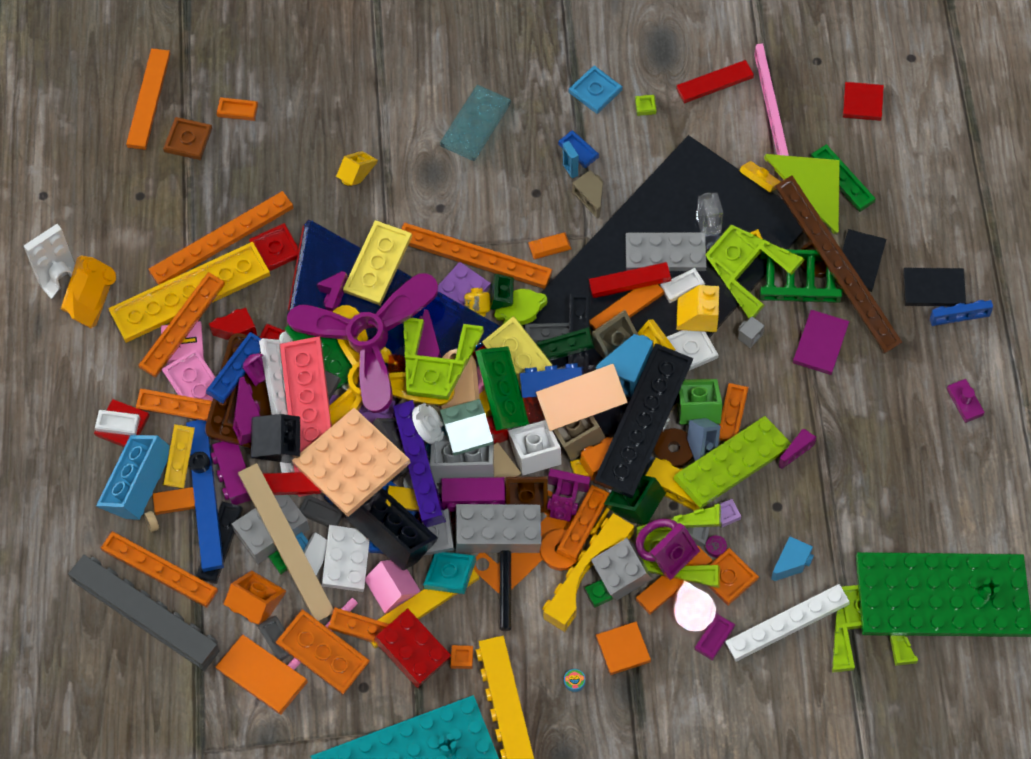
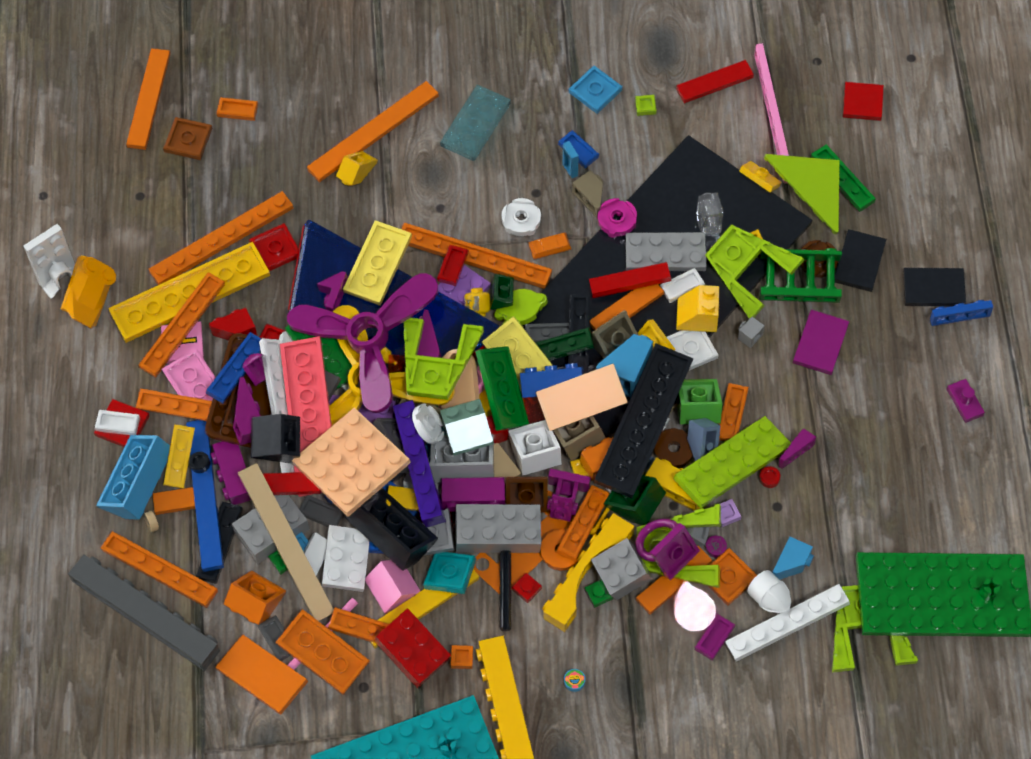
(373, 130): none -> orange tile
(452, 265): none -> red tile
(521, 227): none -> white plate
(527, 588): none -> red plate
(620, 208): none -> dark pink plate
(623, 648): orange tile -> none
(769, 477): none -> red tile
(770, 592): none -> white helmet
(838, 264): reddish brown plate -> none

